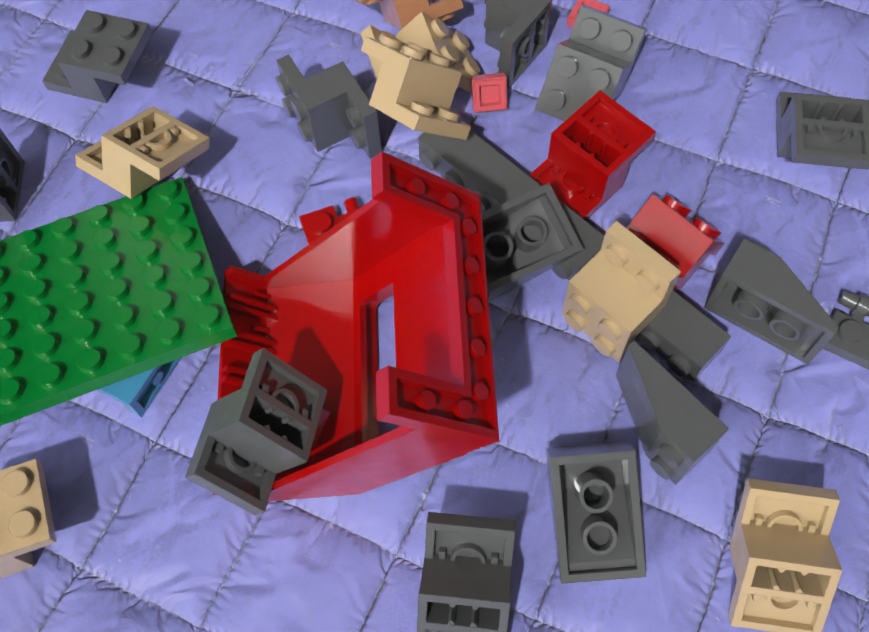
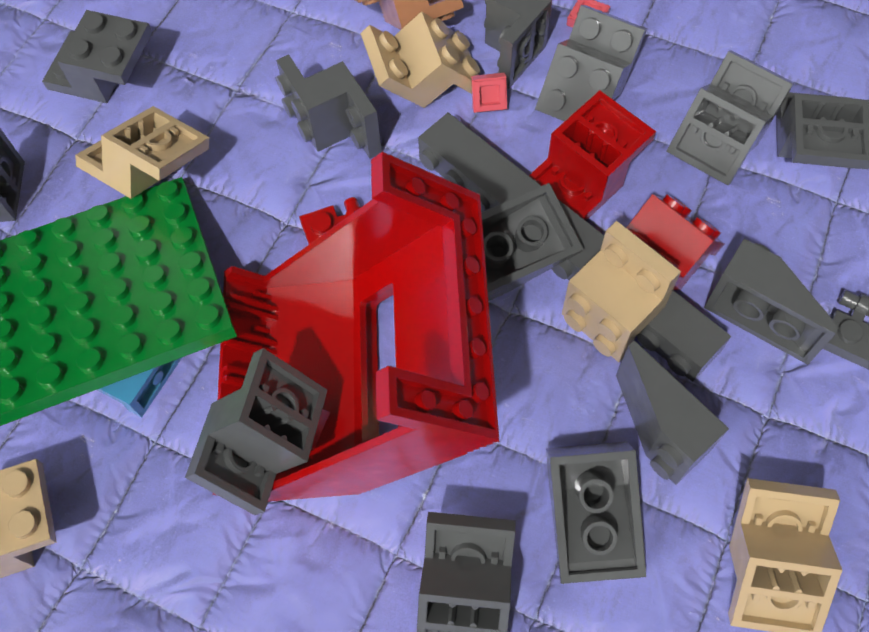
(415, 87): tan bracket -> none
(729, 117): none -> dark grey bracket

